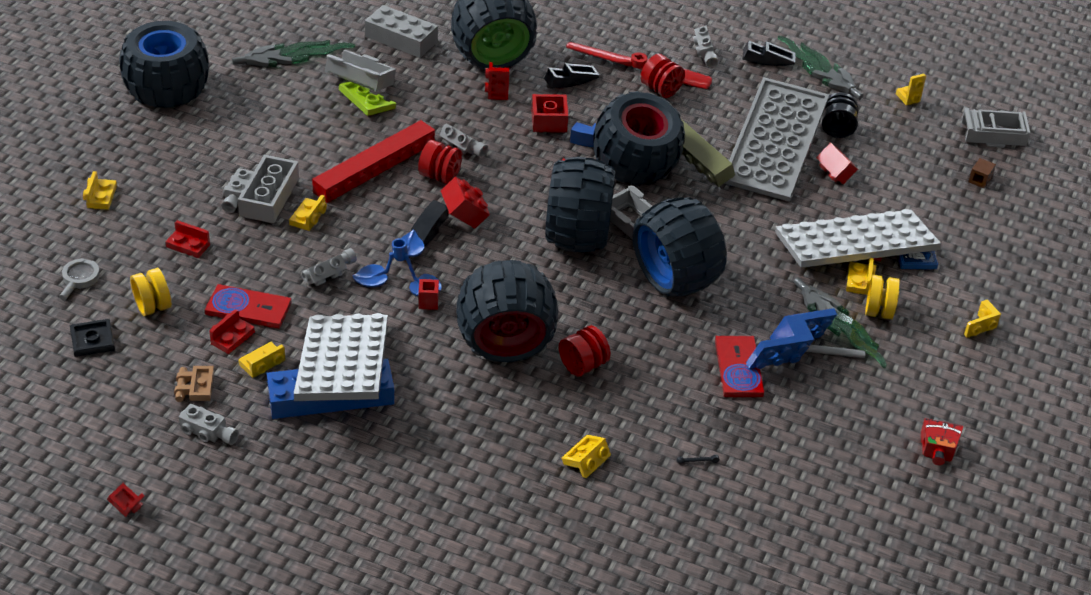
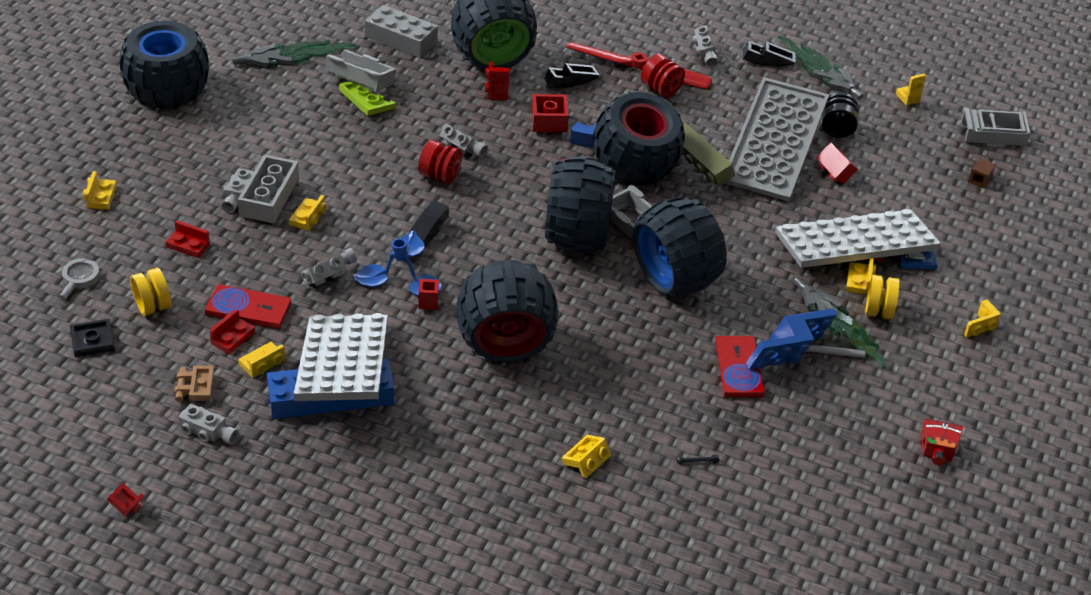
(372, 161): red brick -> none
(465, 202): red brick -> none
(584, 350): red wheel -> none

